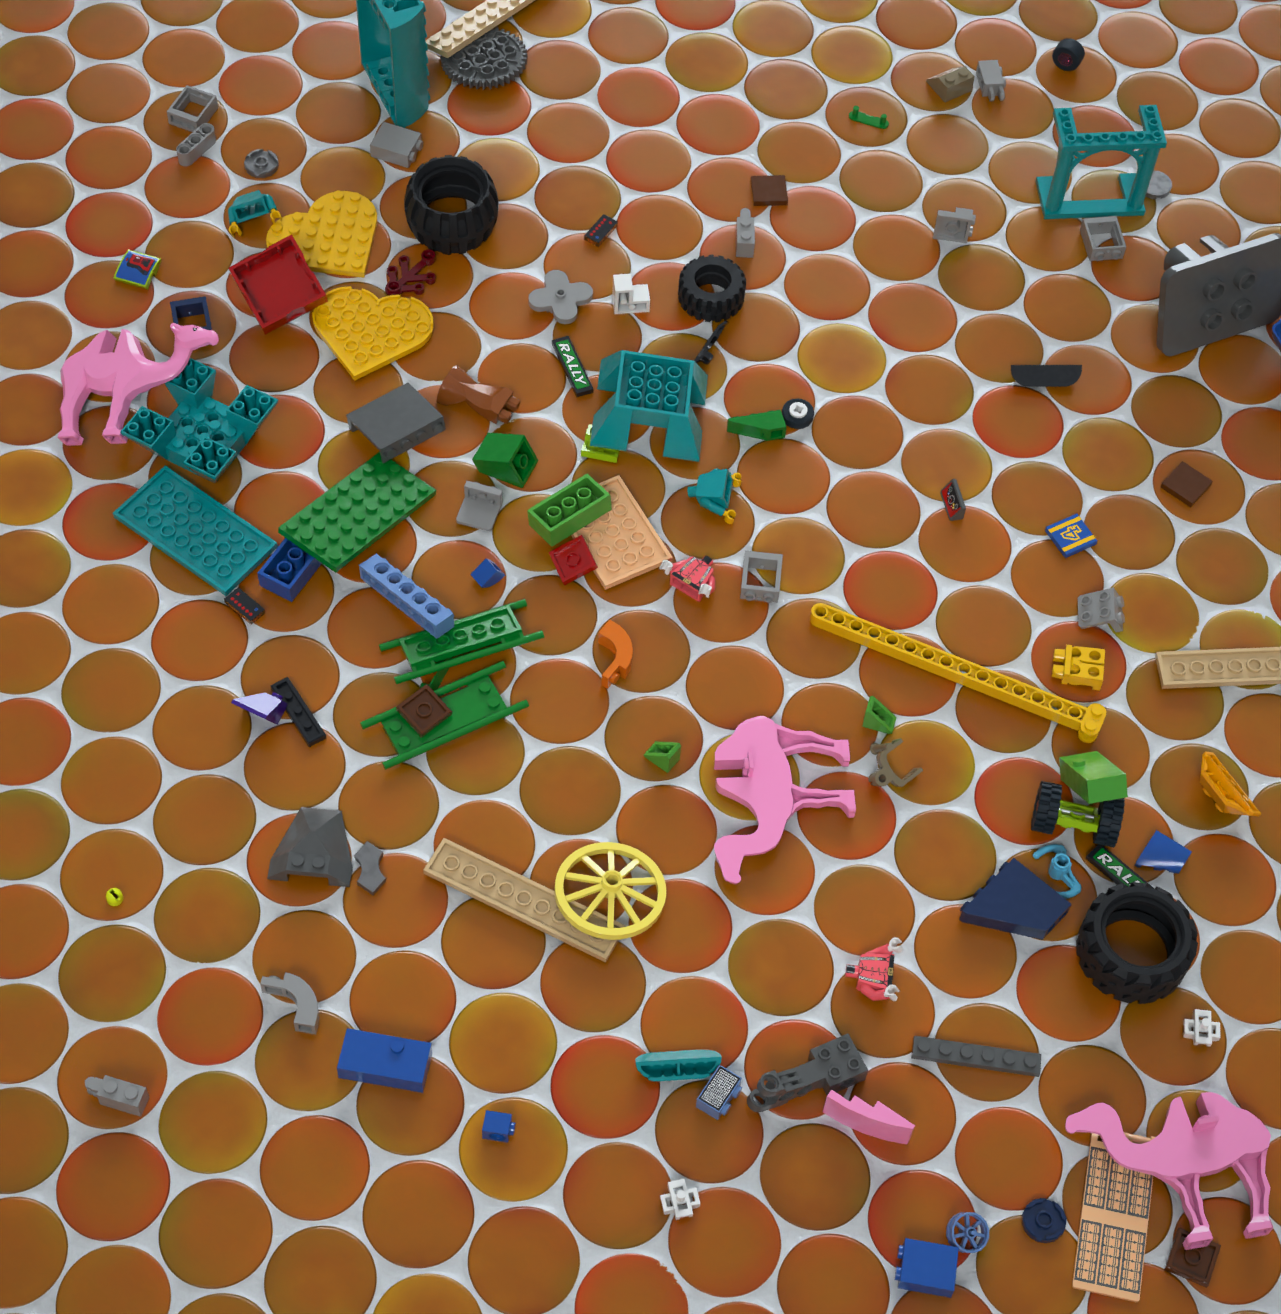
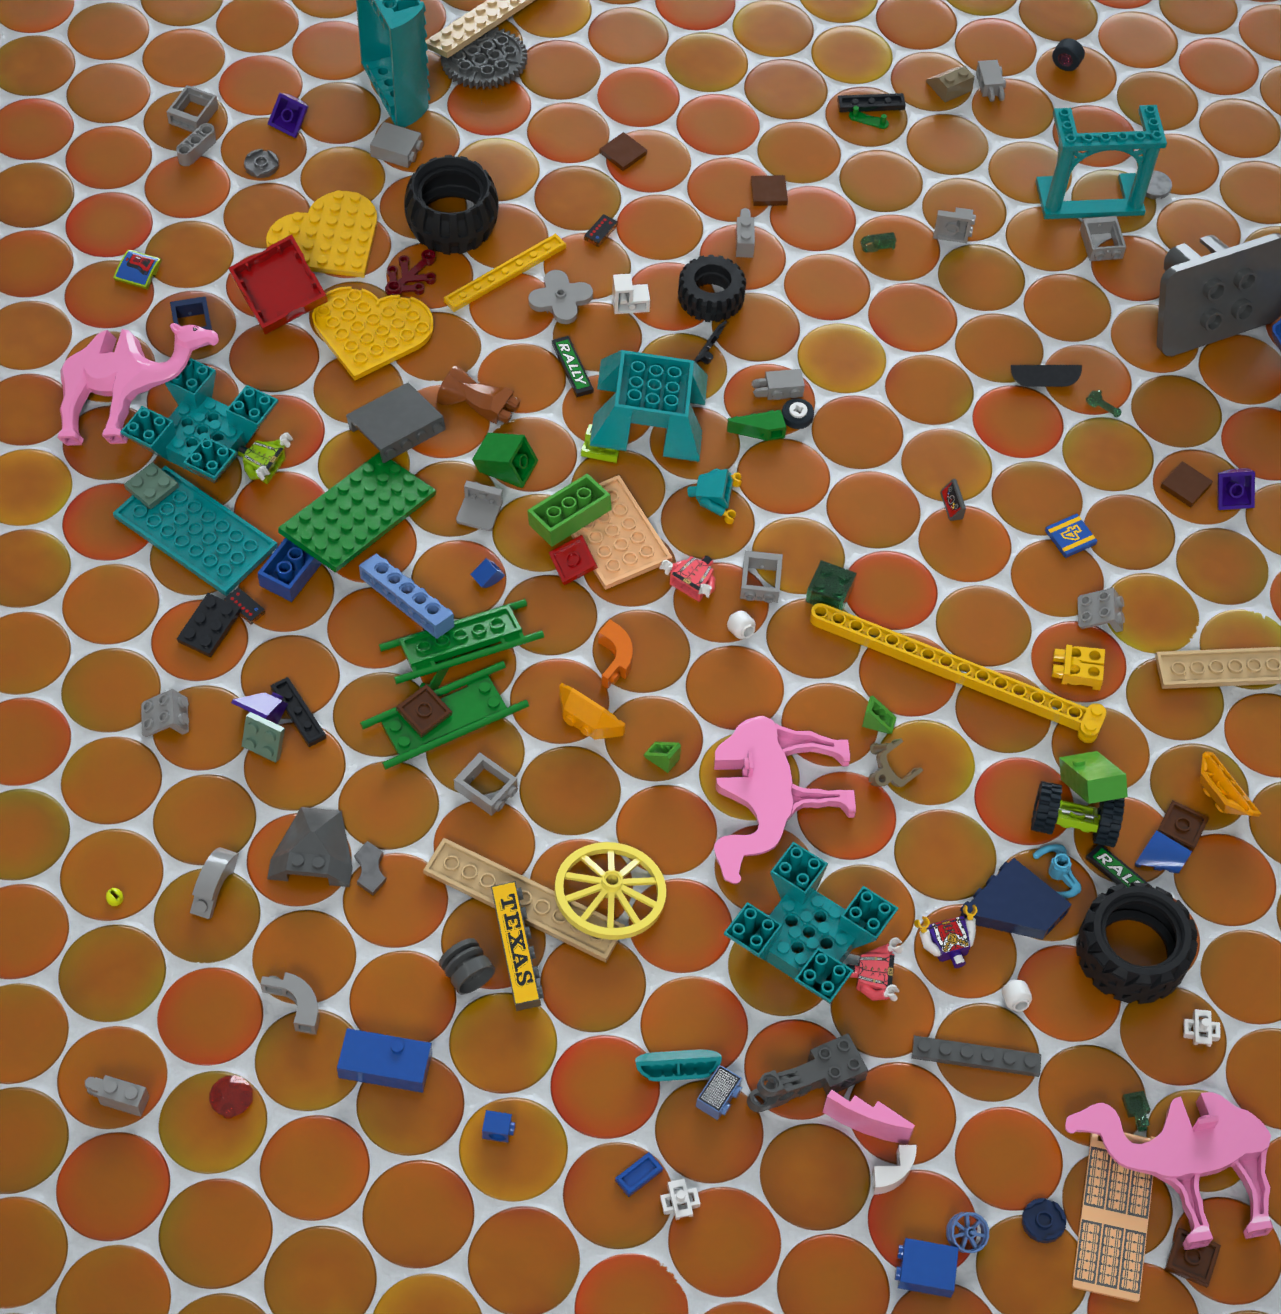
(151, 485): none -> sand green plate
(165, 711): none -> light grey bracket
(209, 624): none -> black plate
(211, 877): none -> light grey arch
(231, 1096): none -> clear red dish
(249, 207): teal torso -> none
(263, 737): none -> sand green plate
(264, 458): none -> lime torso
(288, 114): none -> dark purple slope
(467, 966): none -> dark grey wheel
(472, 770): none -> light grey window
(504, 272): none -> yellow tile
(516, 946): none -> brick
(588, 715): none -> light orange wedge
(623, 151): none -> reddish brown tile
(639, 1174): none -> blue tile
(741, 625): none -> white head
(780, 385): none -> light grey hinge
(831, 585): none -> clear green brick
(841, 929): none -> teal slope
(871, 102): none -> black plate
(880, 241): none -> clear green piece
(890, 1177): none -> white brick
(950, 937): none -> torso
(1017, 995): none -> white head
(1095, 399): none -> clear green piece
(1137, 1106): none -> clear green plate
(1183, 825): none -> reddish brown tile
(1236, 489): none -> dark purple slope

